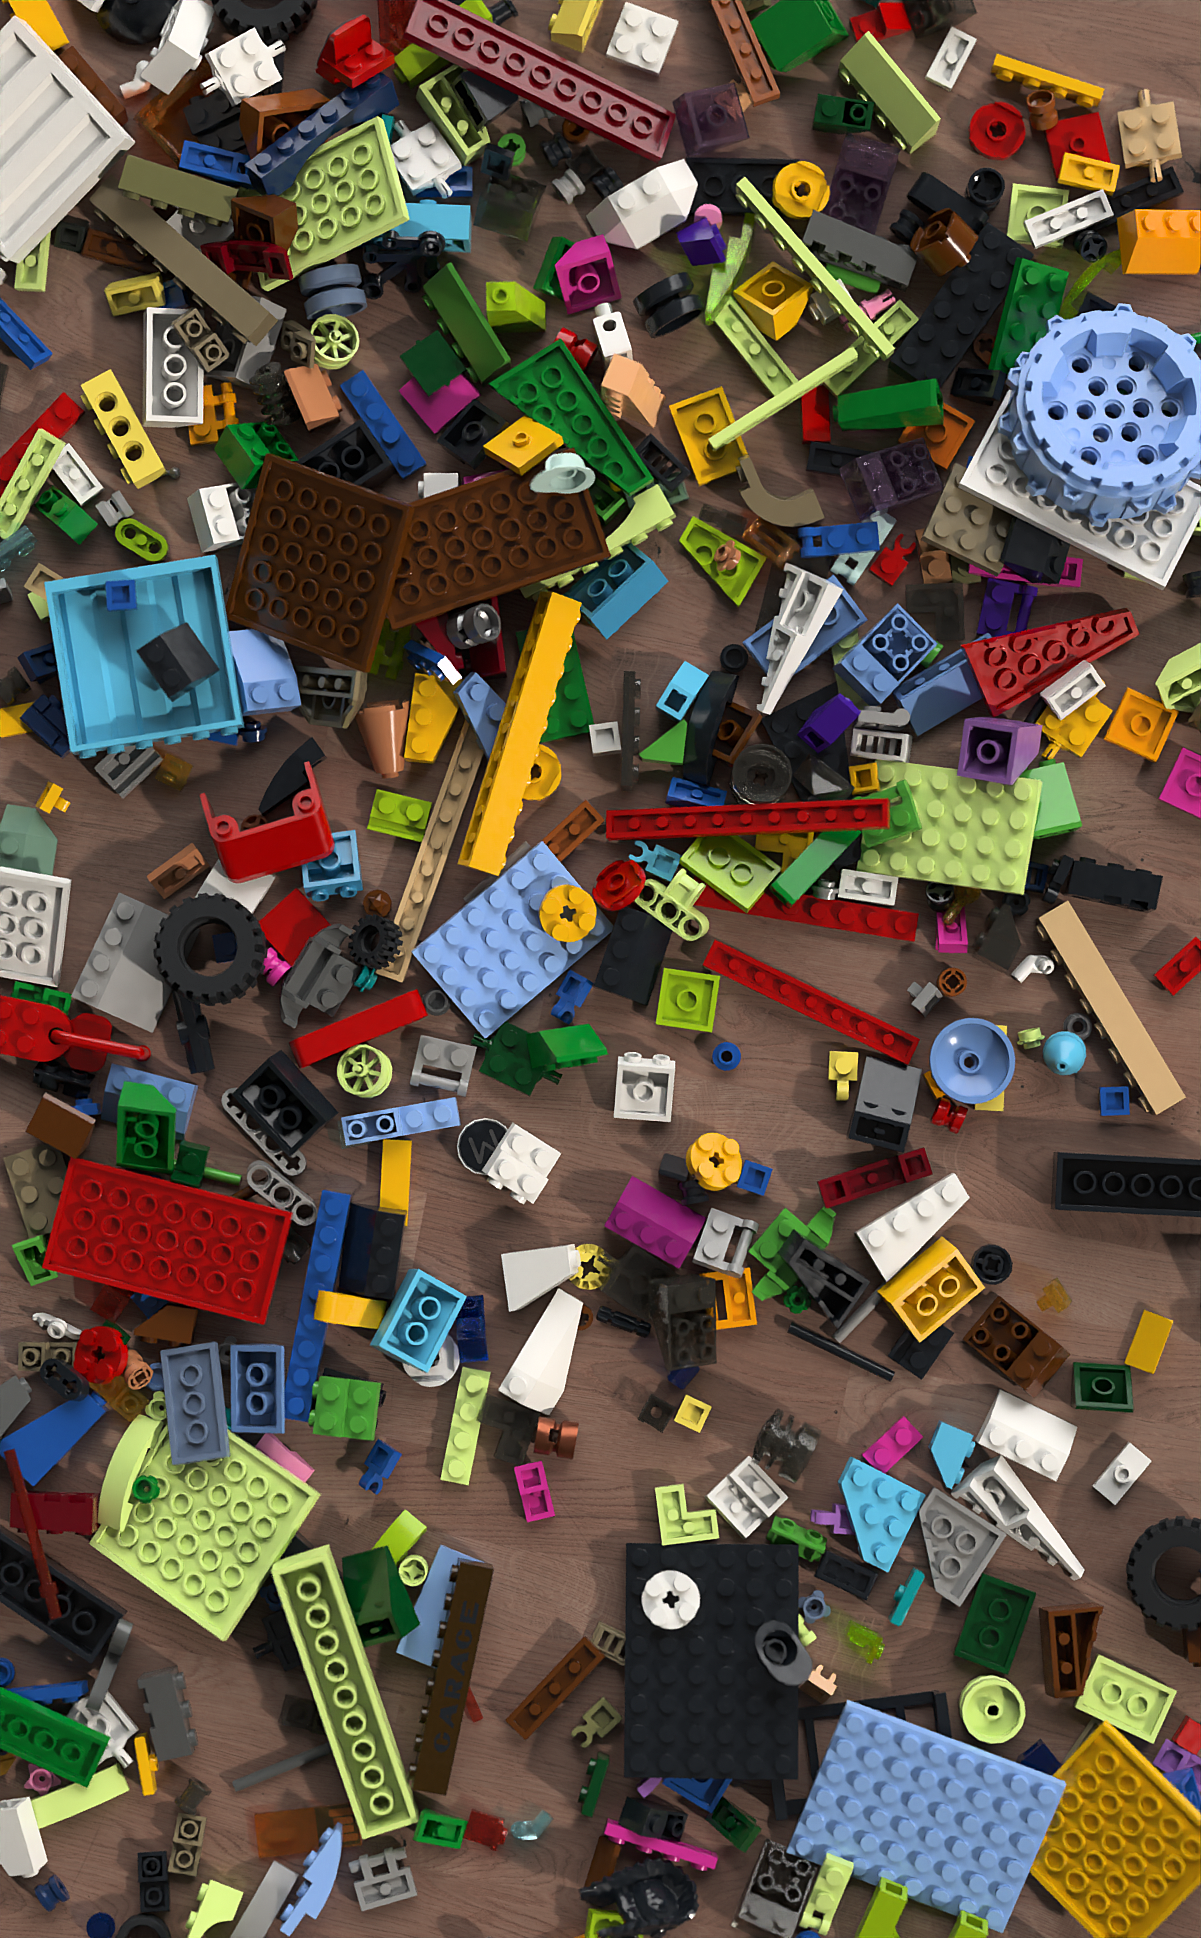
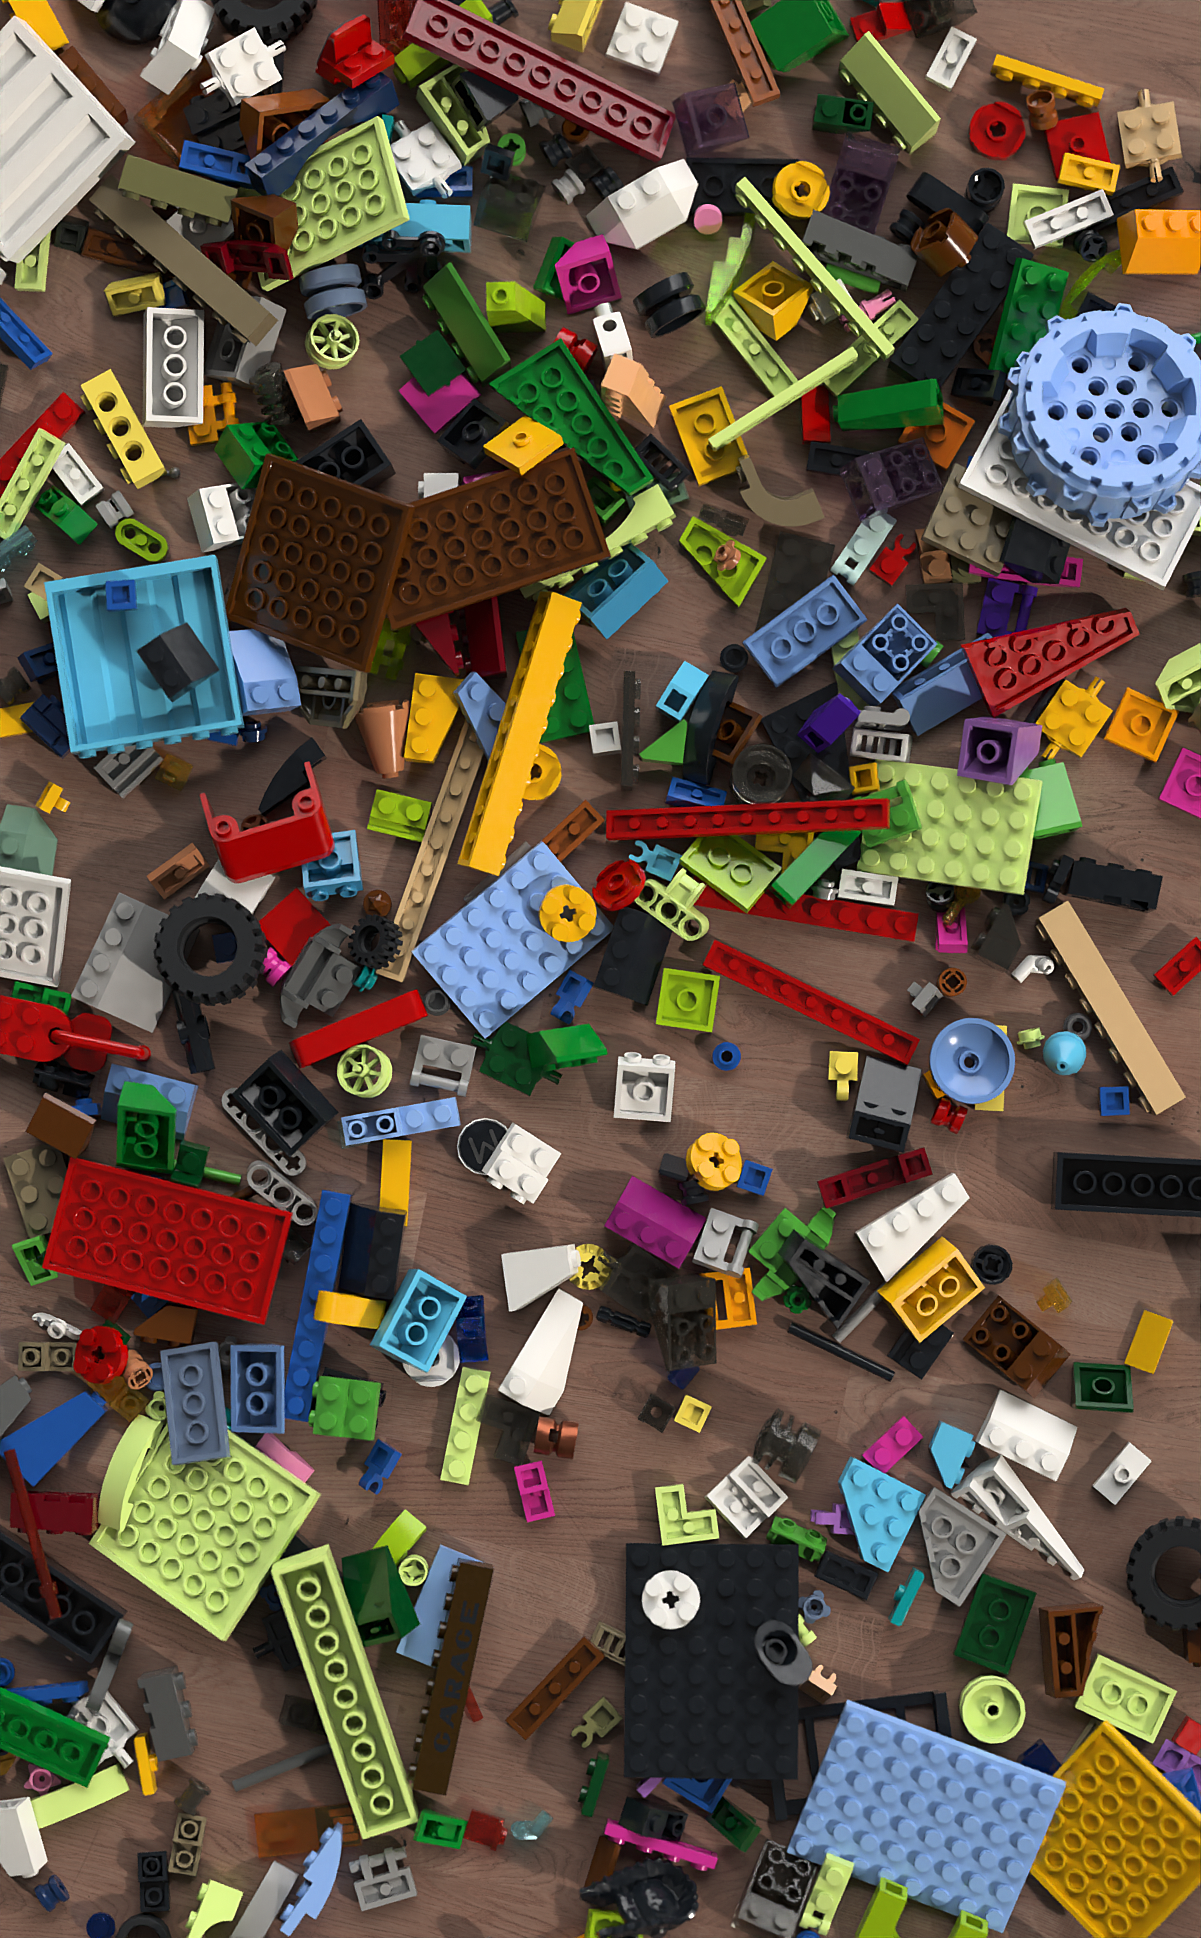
(68, 1374): black beam -> none
(138, 84): white arm -> none
(139, 1492): green plate -> none
(200, 339): dark tan slope -> none
(299, 343): dark tan slope -> none
(383, 425): blue plate -> none
(431, 662): blue plate -> none
(473, 626): flat silver wheel -> none
(563, 474): light aqua piece -> none
(702, 243): dark purple slope -> none
(784, 553): clear orange tile -> none
(802, 613): white wedge -> none
(839, 539): blue plate -> none
(861, 1636): clear neon green bracket -> none
(1072, 689): white slope -> none

